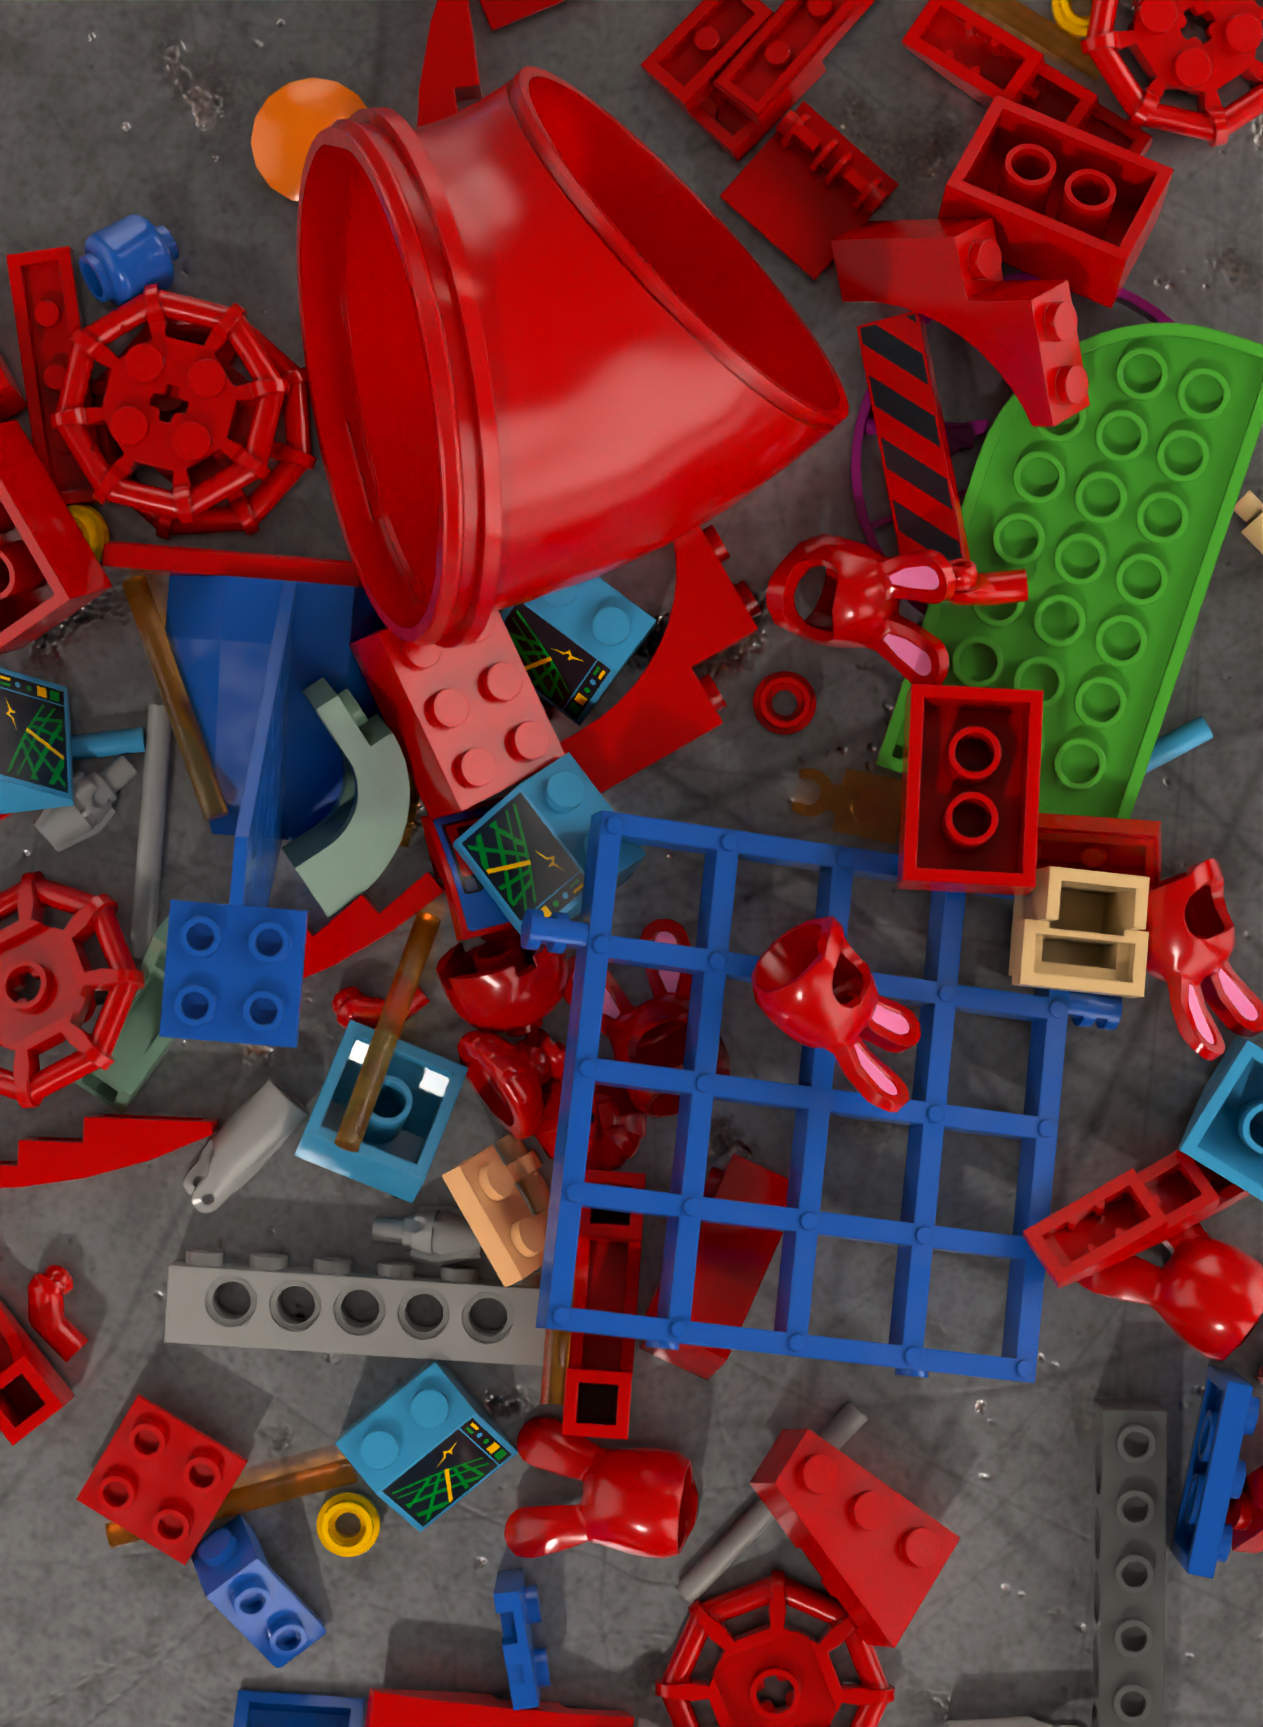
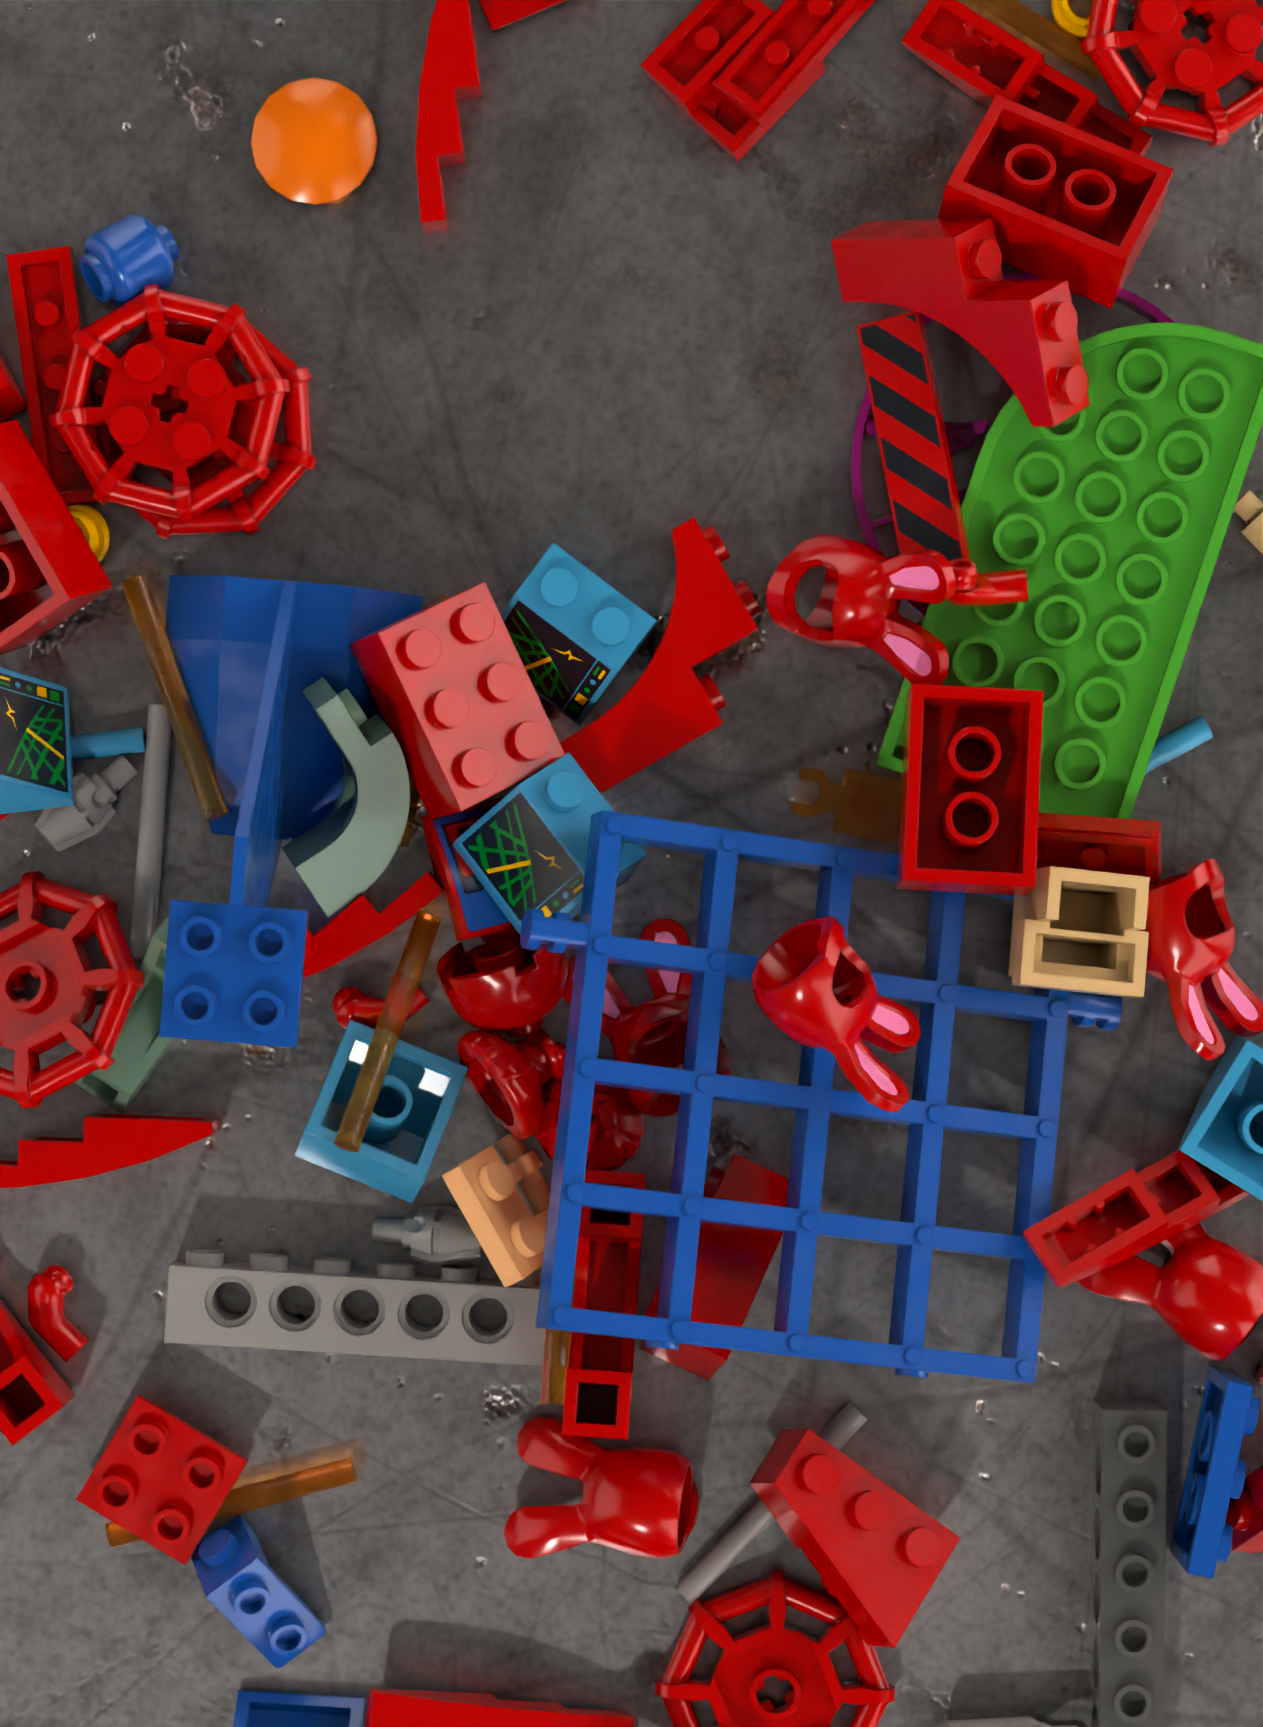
(212, 562): red tile -> none
(244, 1143): light grey piece -> none
(348, 1544): yellow plate -> none
(426, 1444): dark azure slope -> none
(525, 1665): blue wing -> none
(532, 353): red piece -> none
(799, 688): red plate -> none
(808, 189): red hinge -> none

